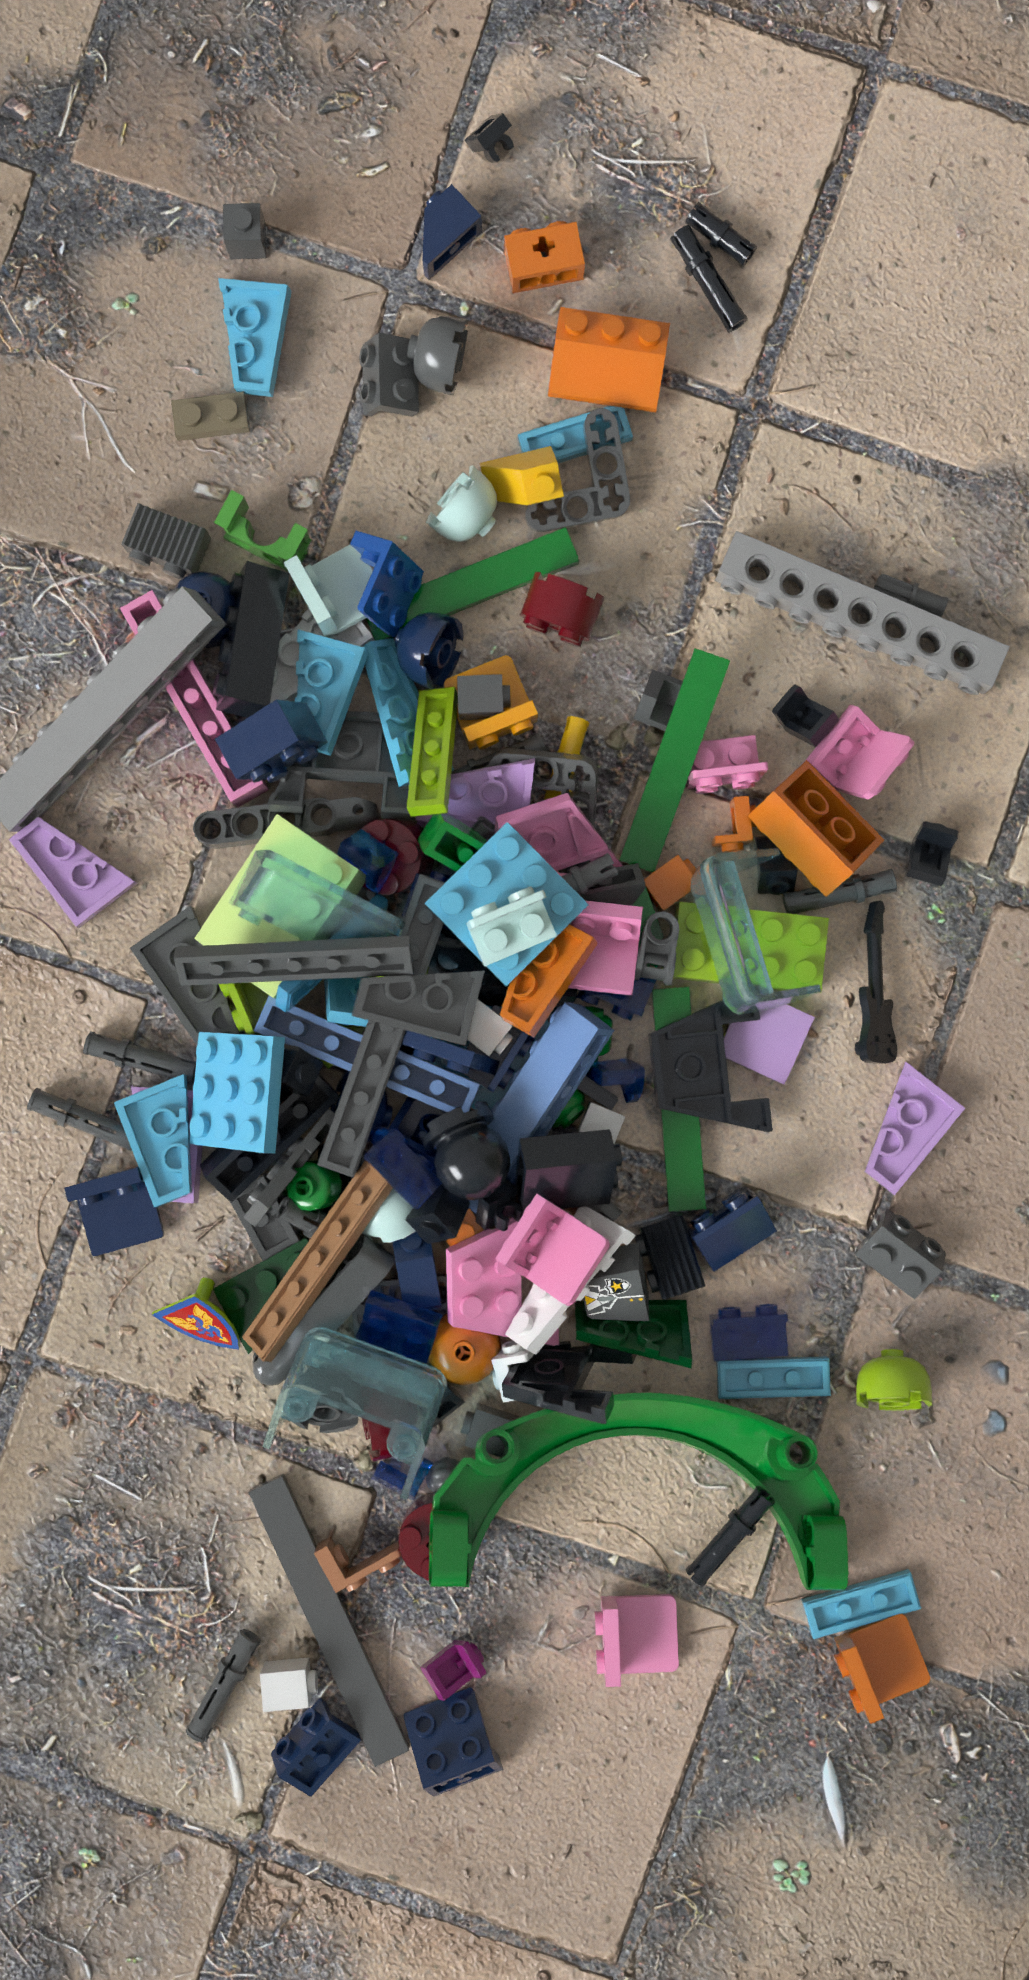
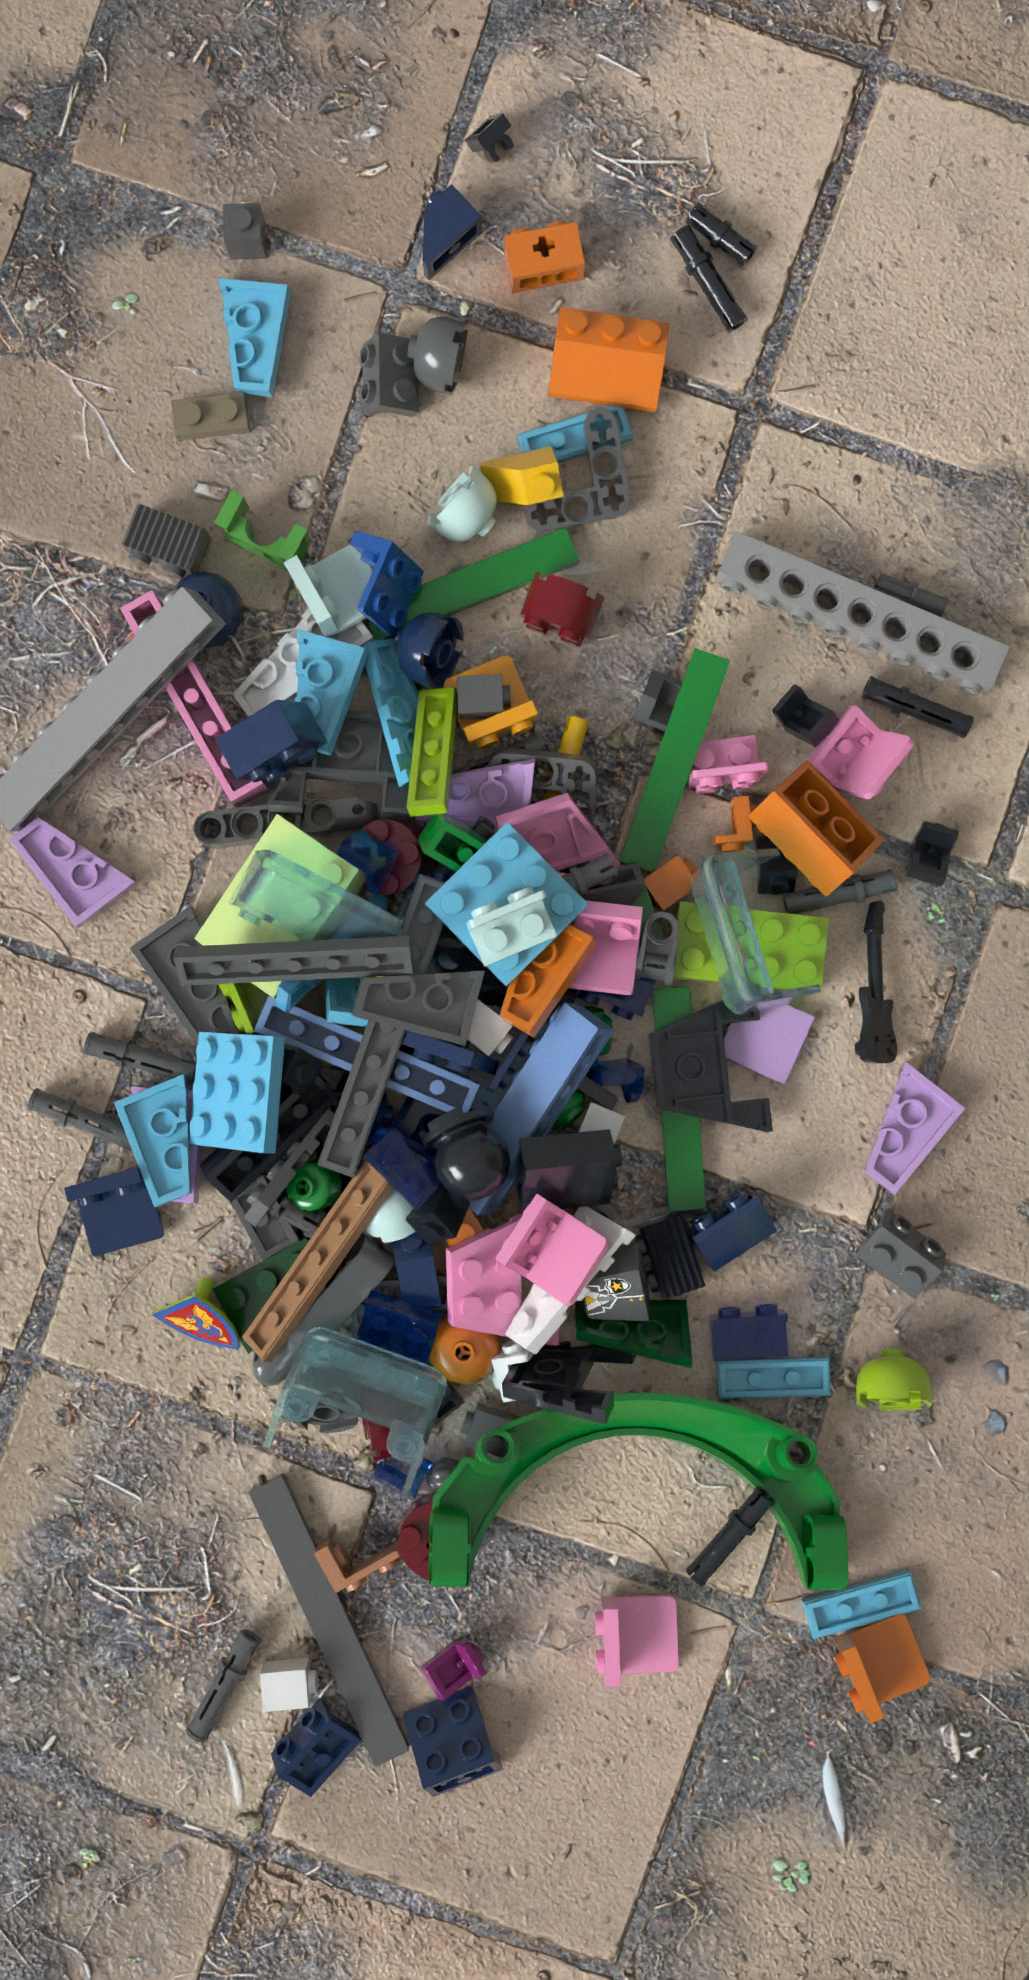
(252, 640): black brick -> none
(498, 1207): black tile -> none
(905, 702): none -> black pin

